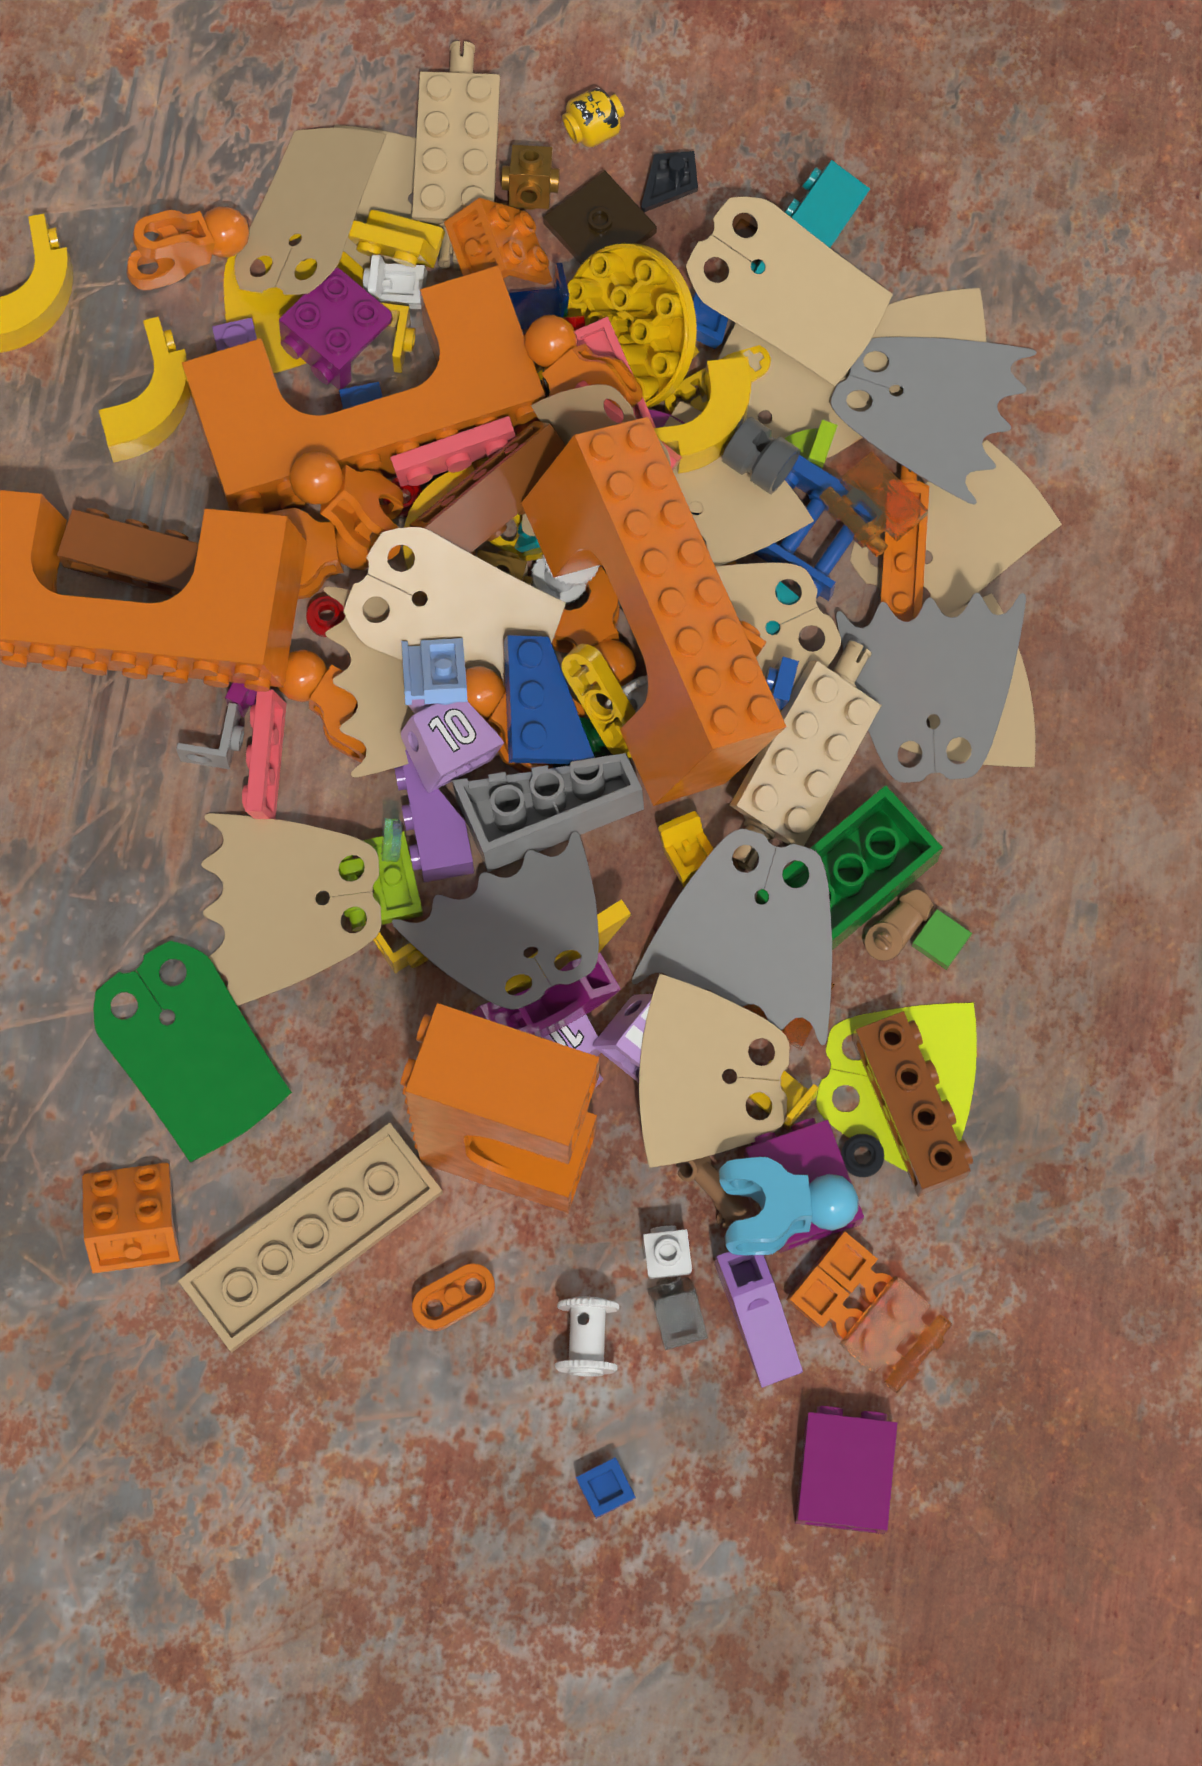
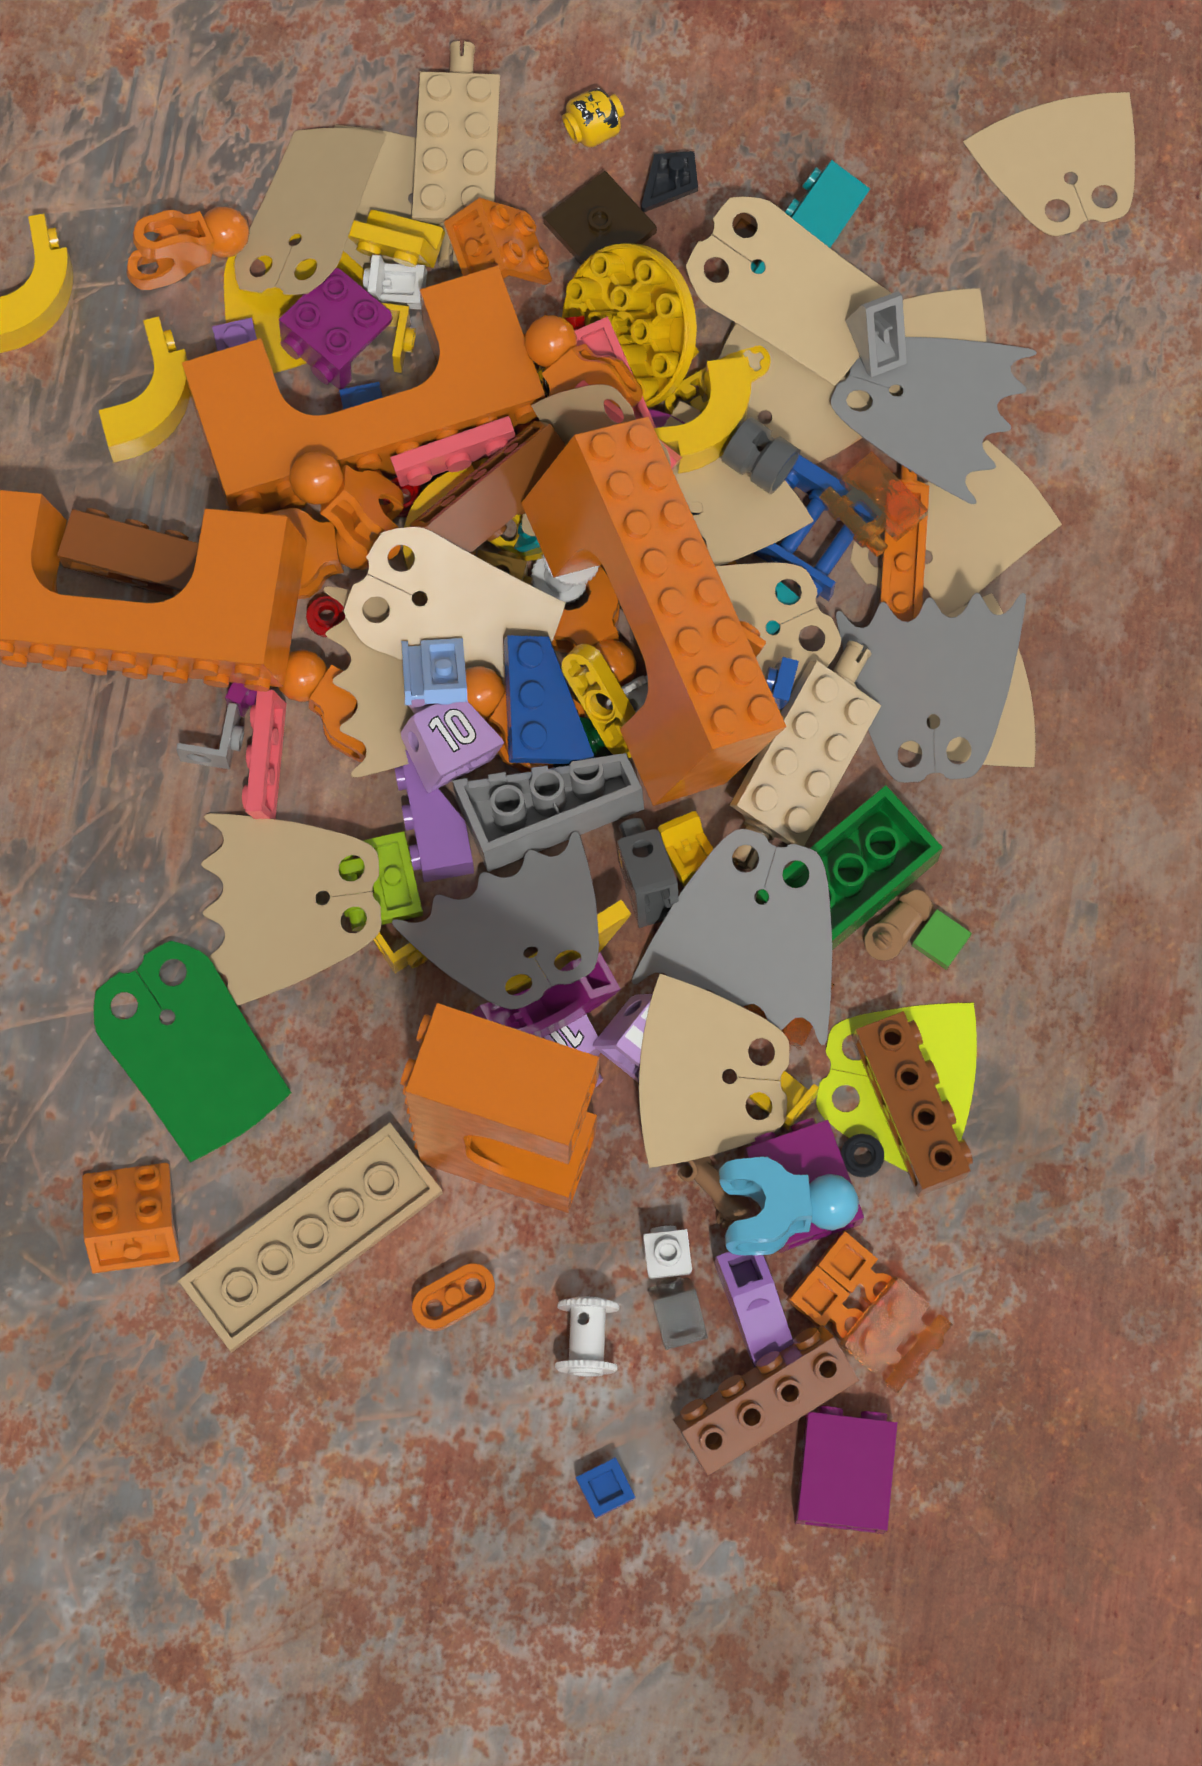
(391, 840): clear light blue tile -> none
(530, 177): pearl gold brick -> none
(537, 303): clear blue bracket -> none
(646, 872): none -> dark grey torso
(710, 324): blue plate -> none
(765, 1398): none -> brick
(814, 442): lime tile -> none
(880, 334): none -> light grey slope
(1039, 145): none -> tan piece

